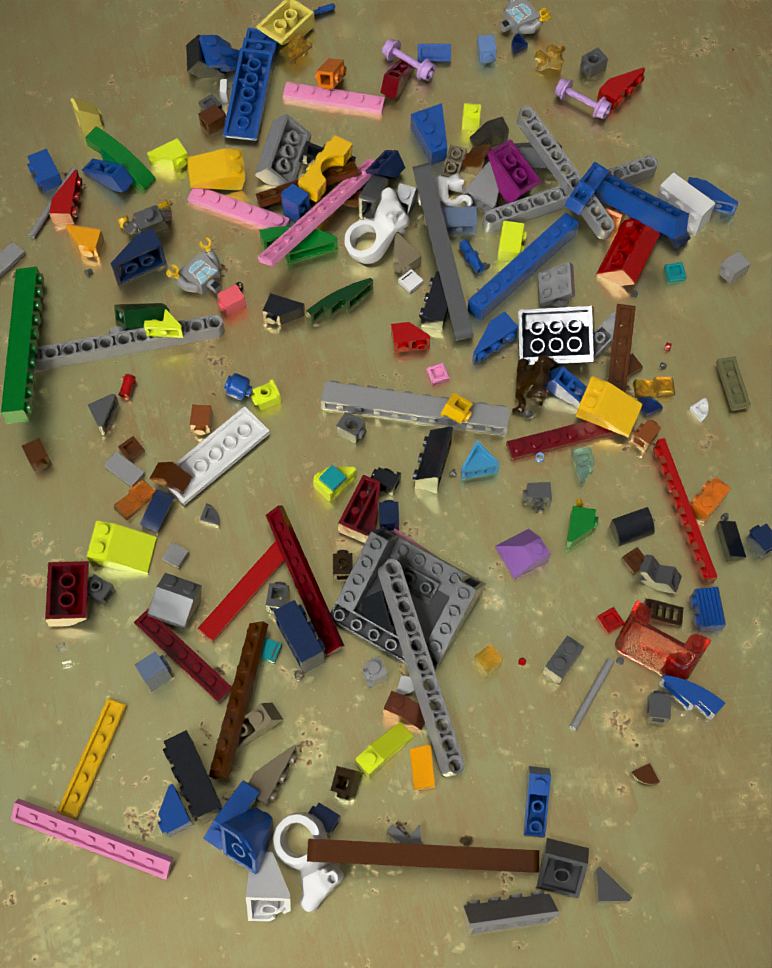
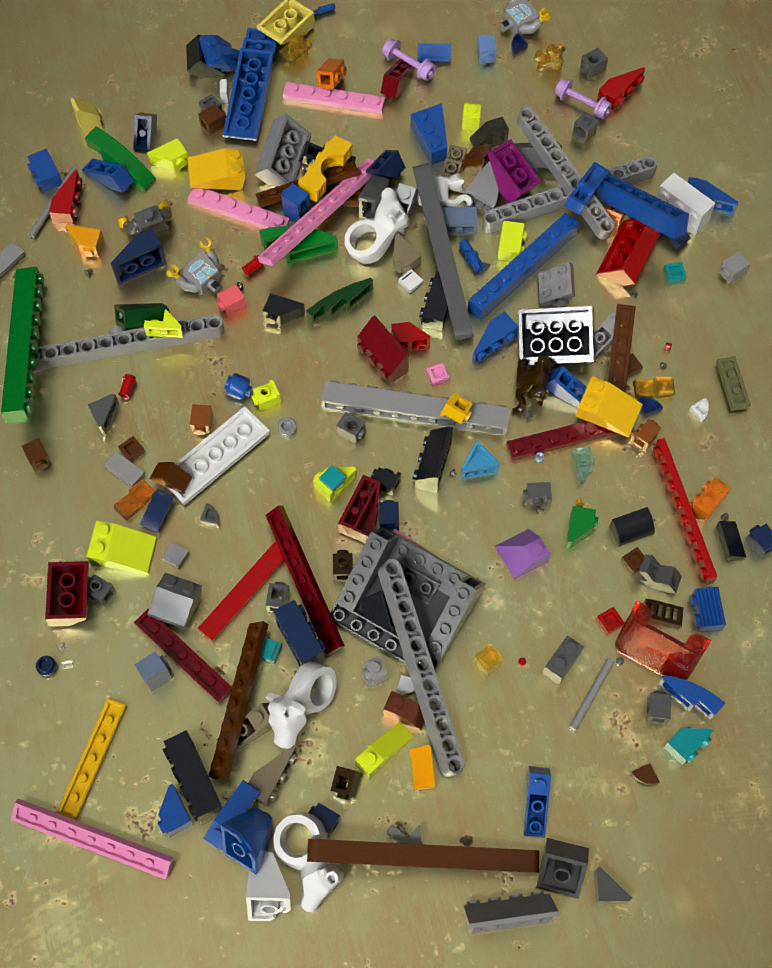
(46, 665): none -> dark blue plate
(144, 131): none -> slope
(252, 266): none -> red pin
(287, 427): none -> light grey tile
(290, 710): none -> white animal
(383, 350): none -> dark red slope
(585, 127): none -> dark grey brick
(686, 742): none -> teal slope

